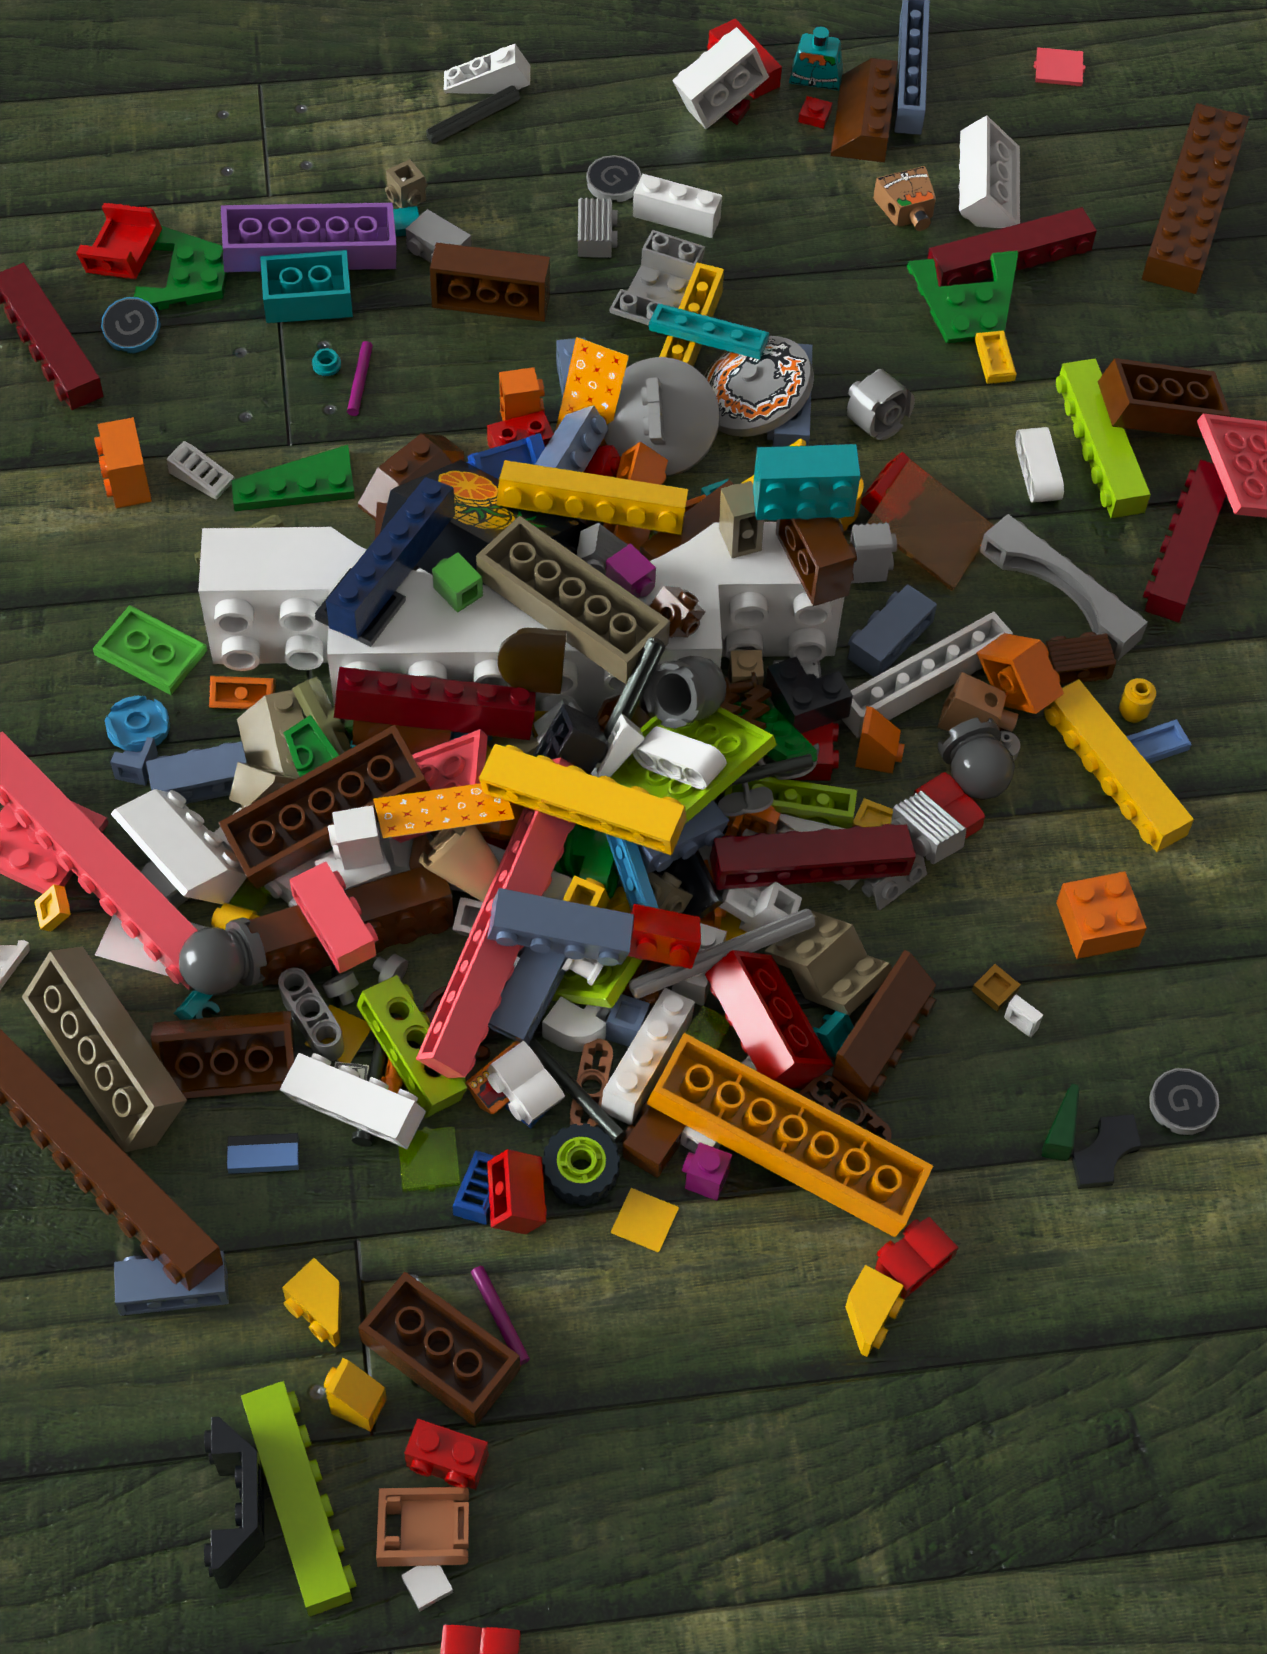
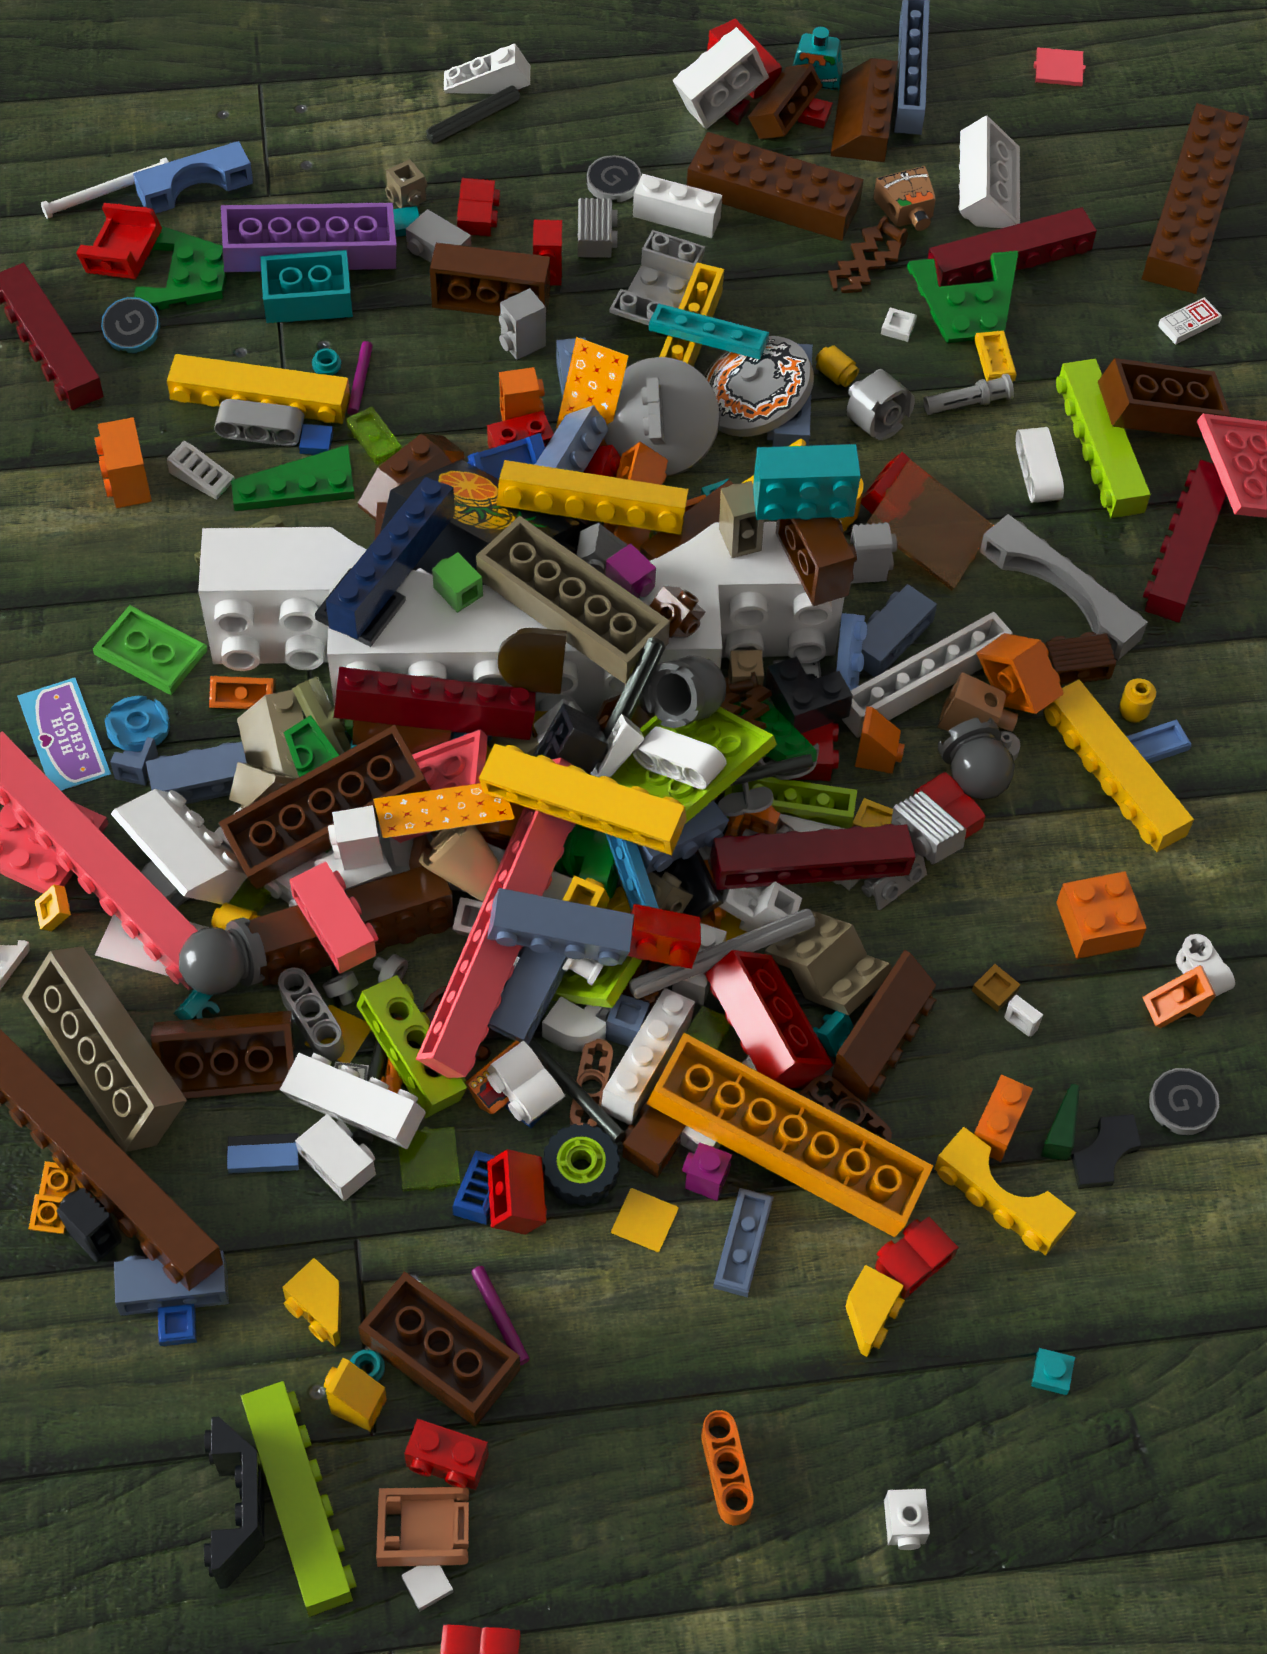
(53, 1188): none -> light orange slope
(64, 734): none -> sticker
(89, 1224): none -> black brick
(91, 193): none -> white bar
(177, 1325): none -> blue tile
(214, 380): none -> yellow brick
(220, 166): none -> medium blue arch
(259, 422): none -> light grey beam
(315, 439): none -> blue tile
(336, 1156): none -> white brick
(370, 1357): none -> teal plate
(373, 435): none -> clear neon green plate
(477, 205): none -> red brick
(522, 324): none -> light grey brick
(548, 242): none -> red brick
(727, 1485): none -> orange beam
(743, 1242): none -> sand blue tile
(776, 185): none -> reddish brown brick
(785, 101): none -> reddish brown brick
(837, 366): none -> yellow brick
(850, 659): none -> light blue plate
(861, 264): none -> reddish brown piece
(898, 324): none -> white tile
(906, 1518): none -> white brick
(981, 393): none -> light grey pin
(1003, 1115): none -> orange brick
(1036, 1219): none -> yellow arch
(1053, 1371): none -> teal plate
(1181, 996): none -> orange slope
(1189, 320): none -> white tile
(1214, 967): none -> white piece

